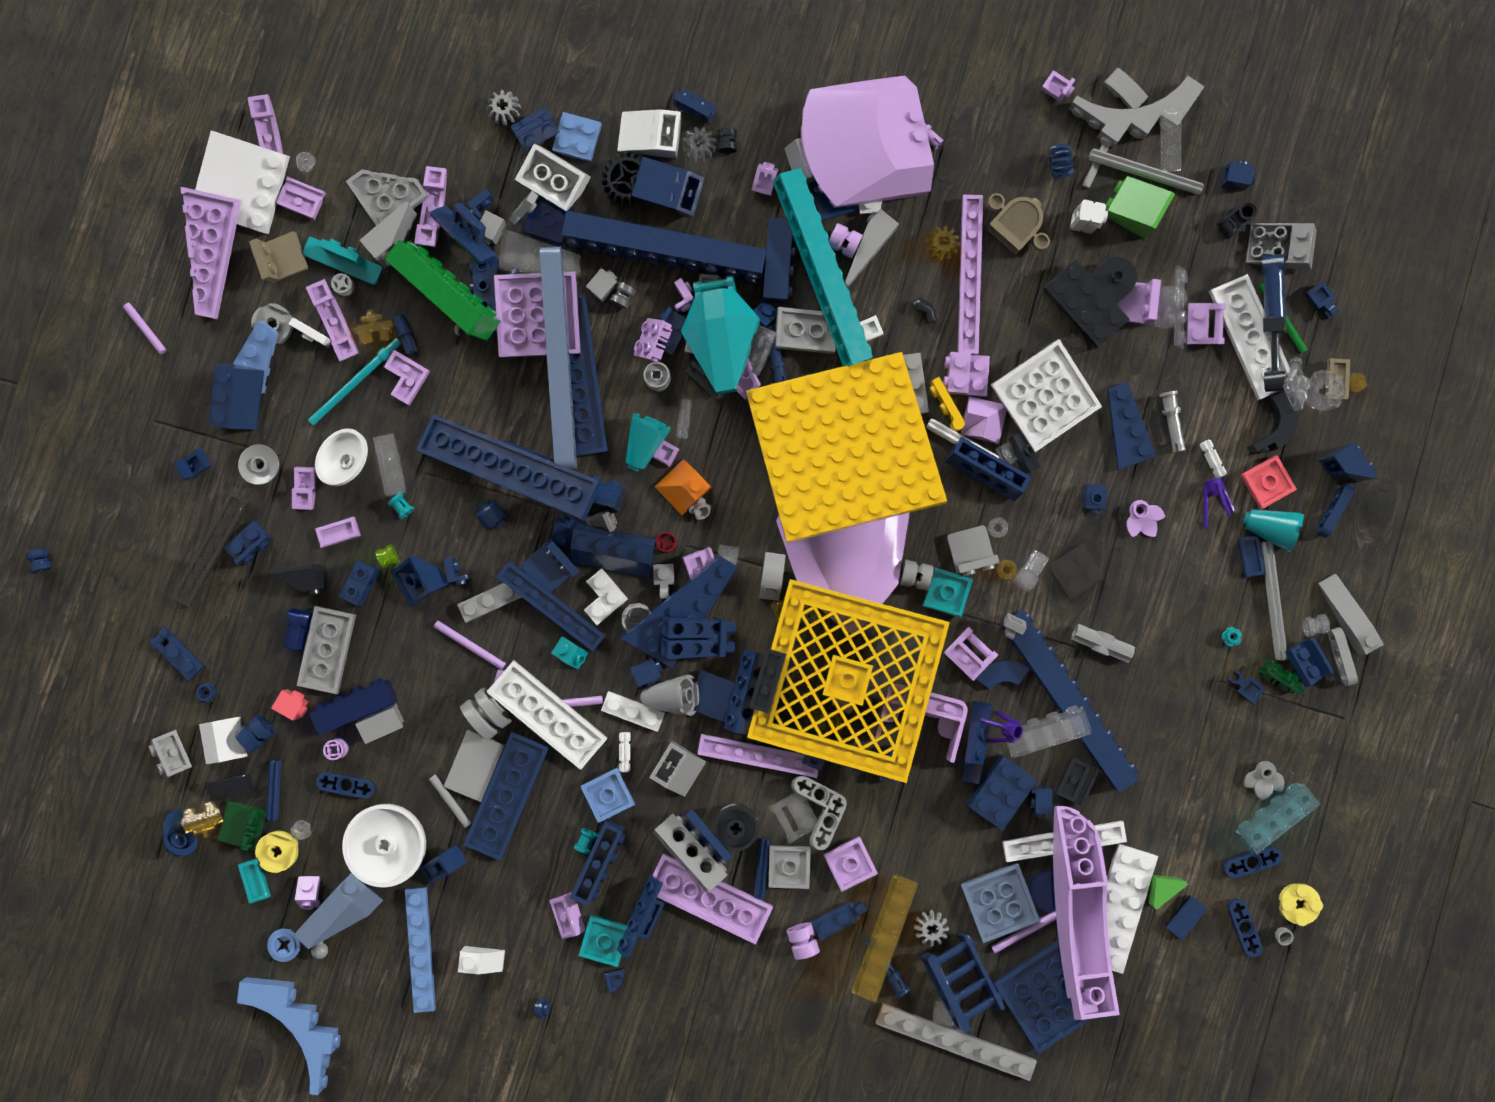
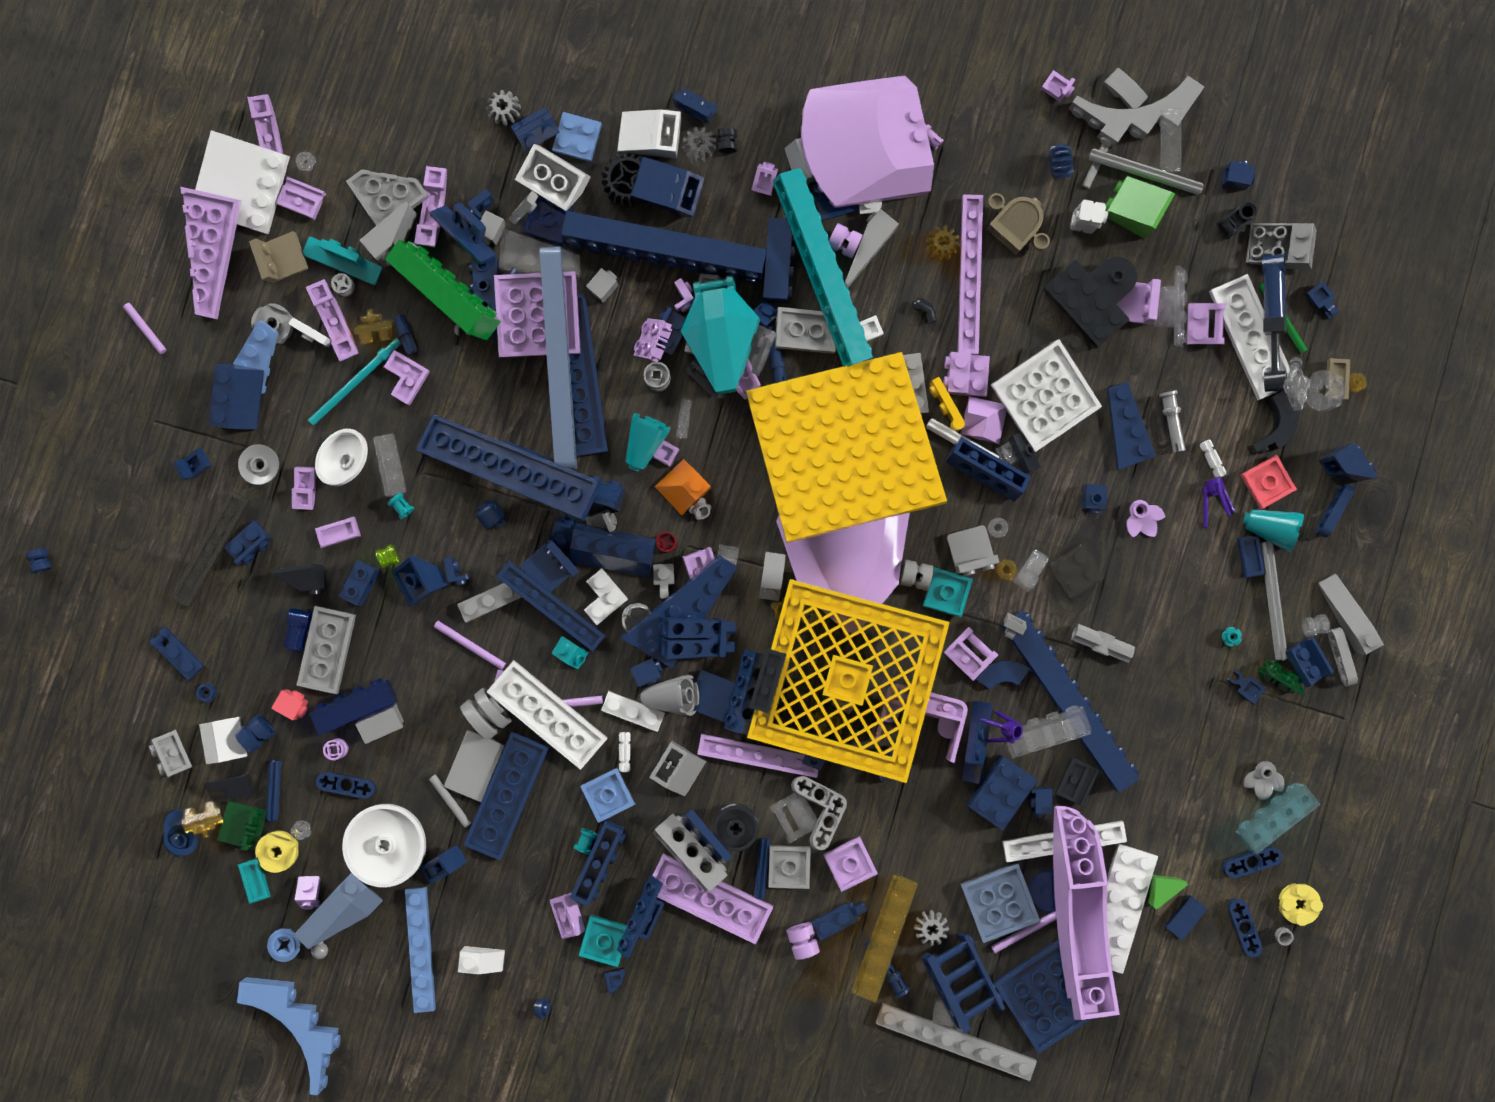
(622, 295): flat silver wheel -> none

